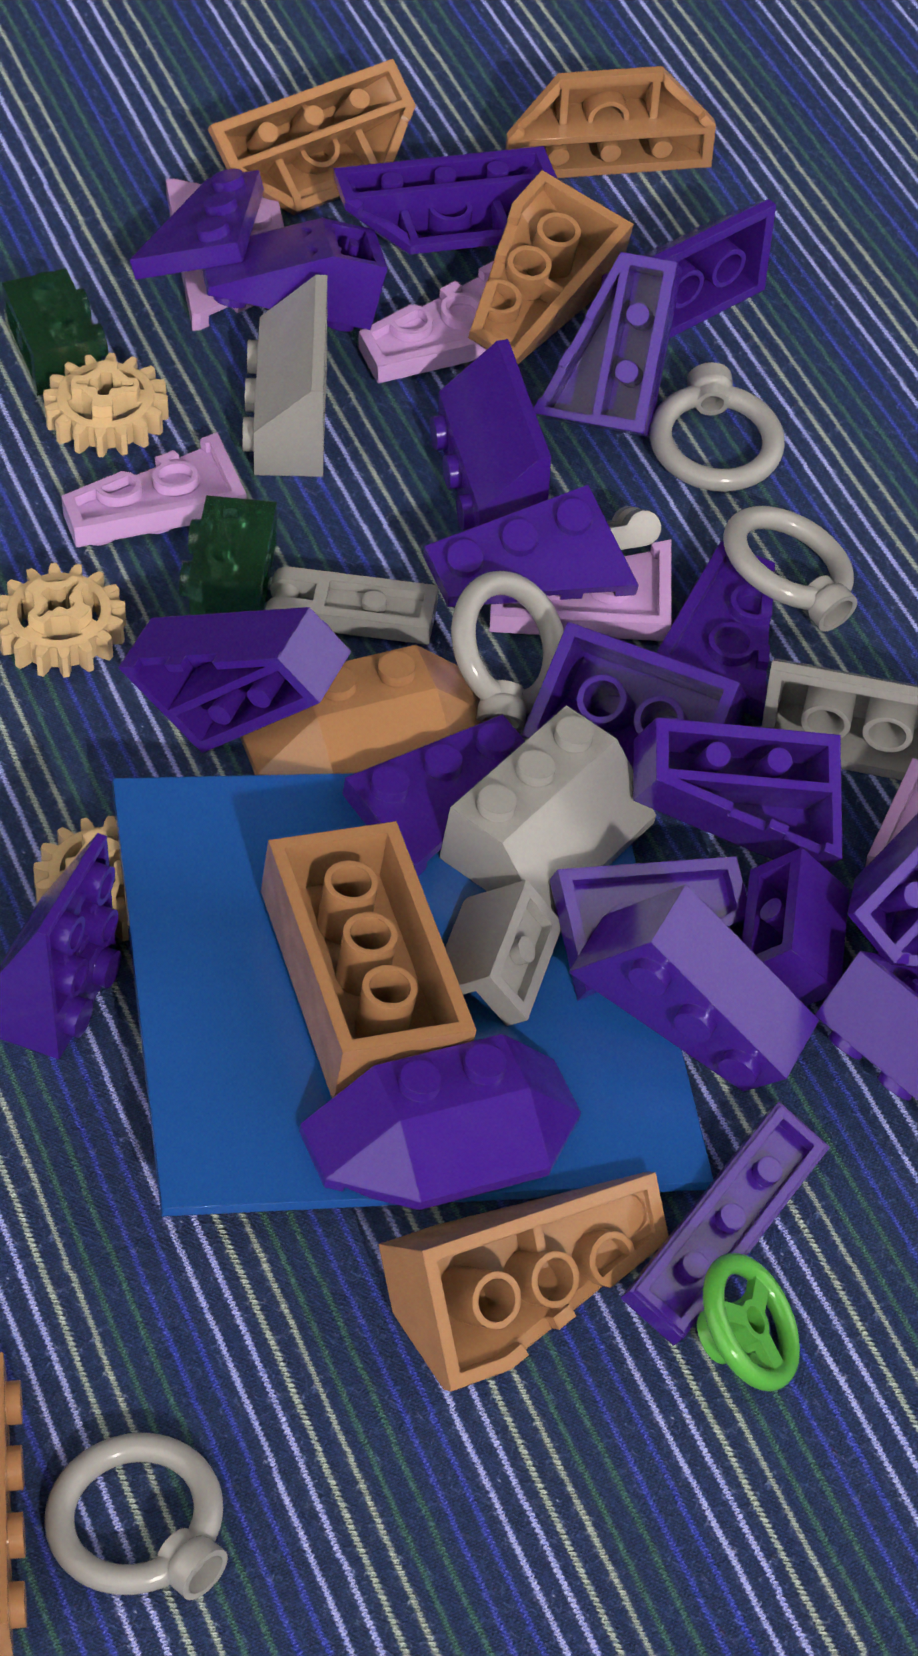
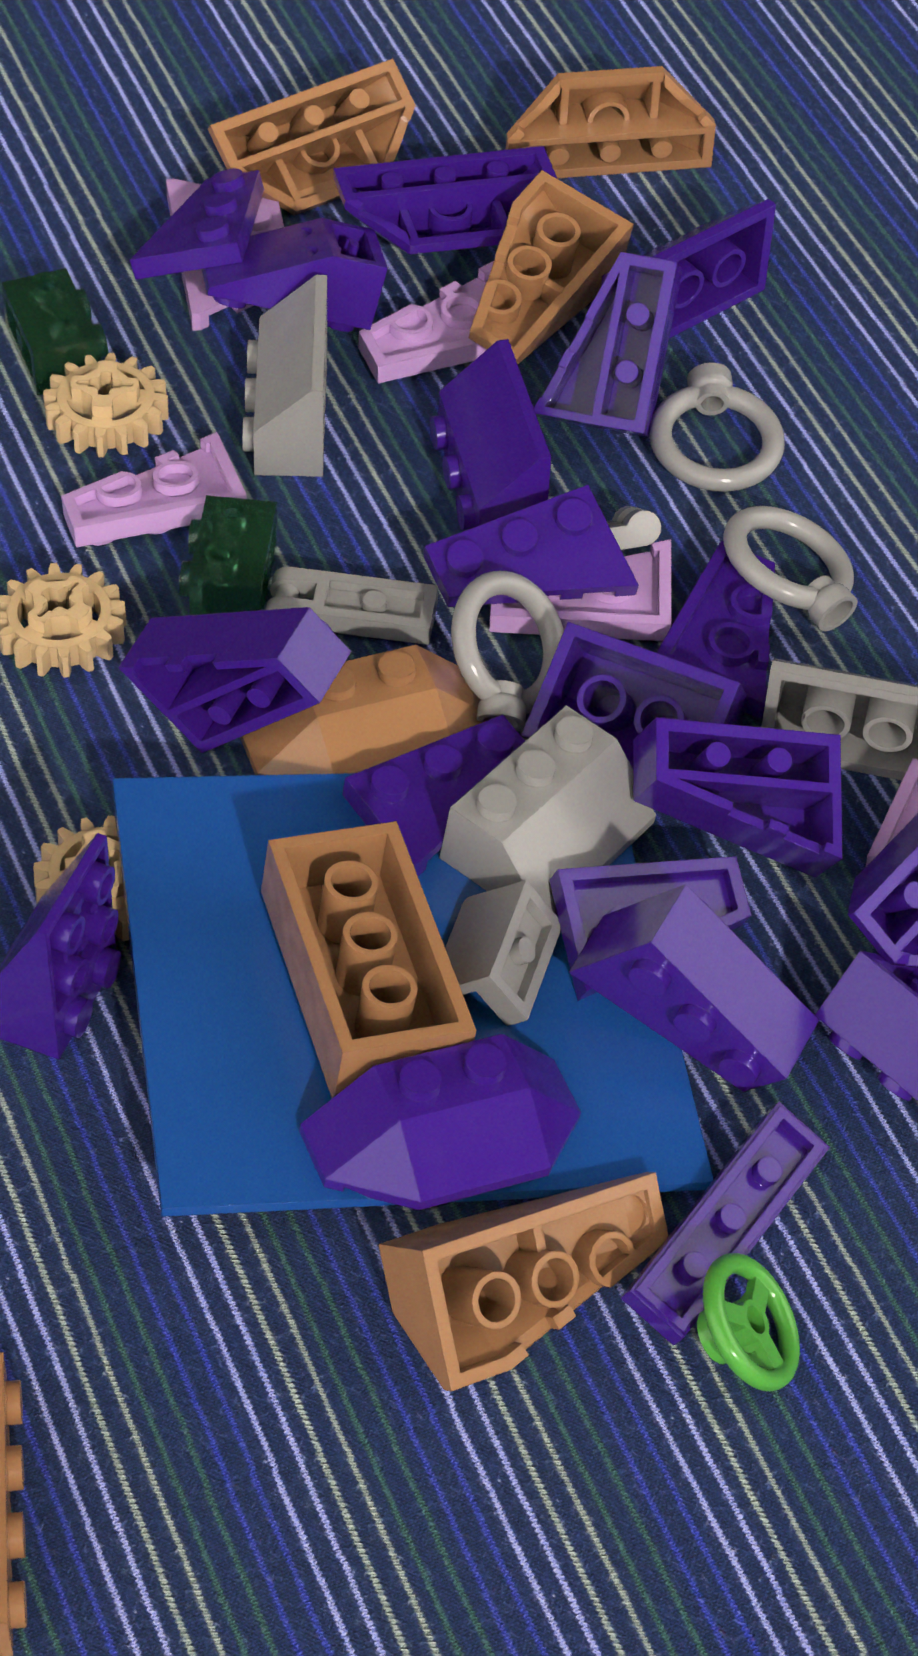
(187, 1558): light grey piece -> none
(798, 923): dark purple brick -> none

